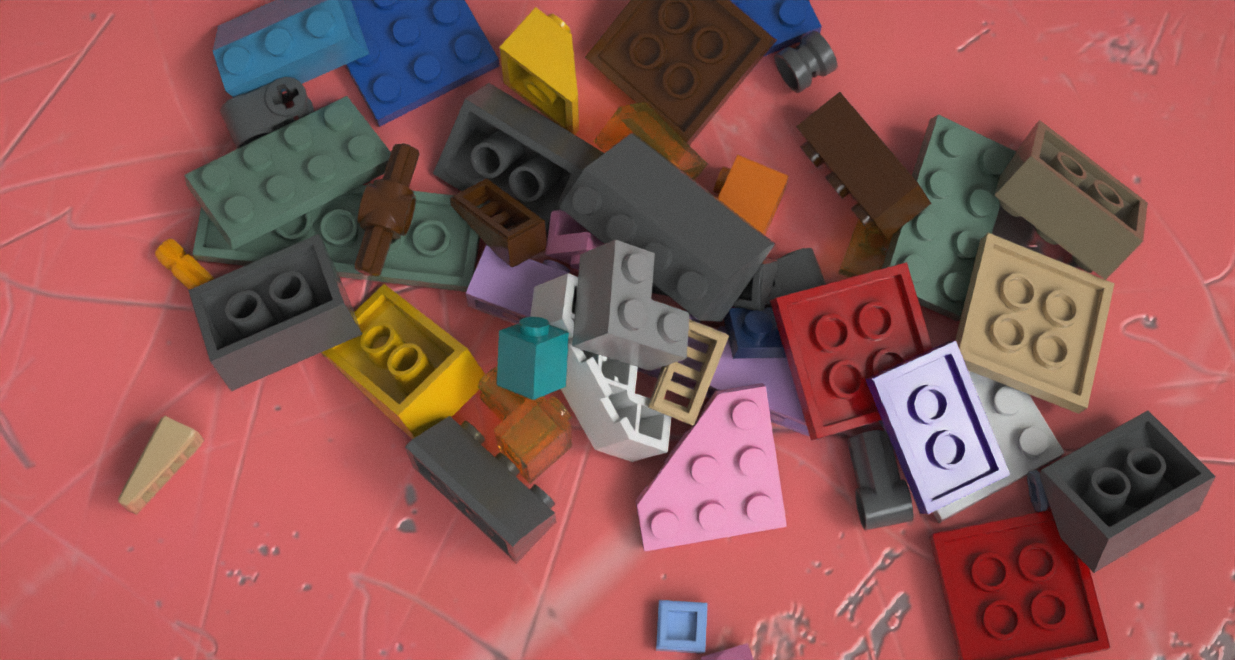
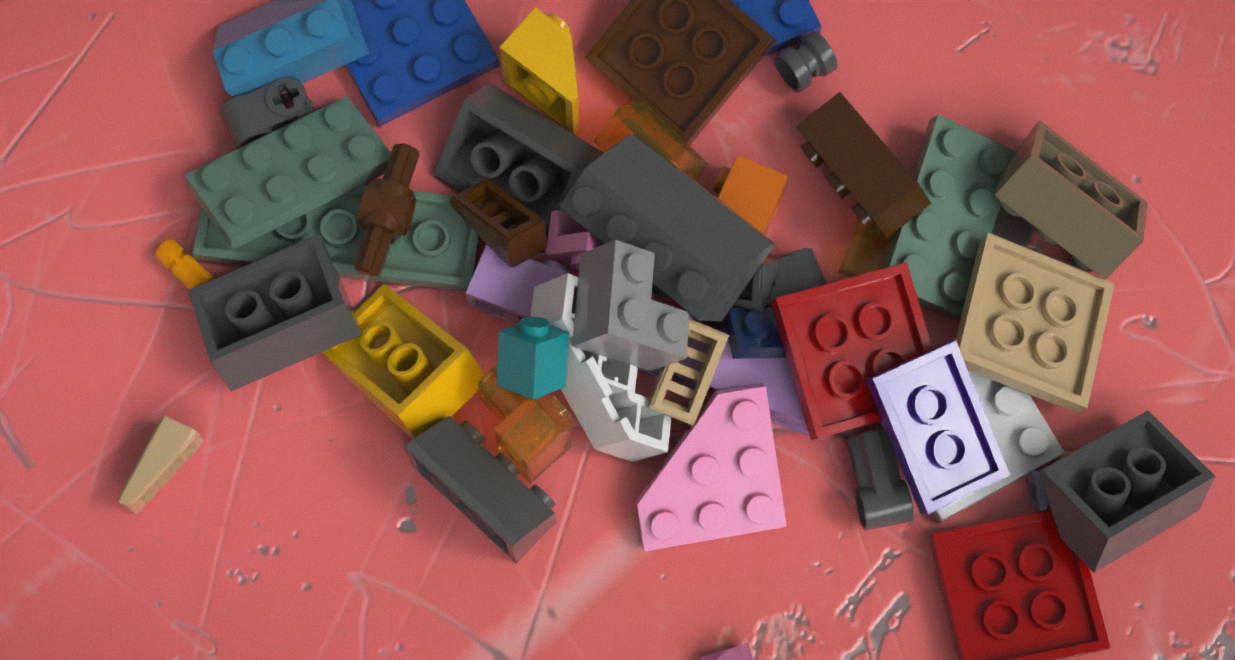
(681, 626): light blue tile -> none

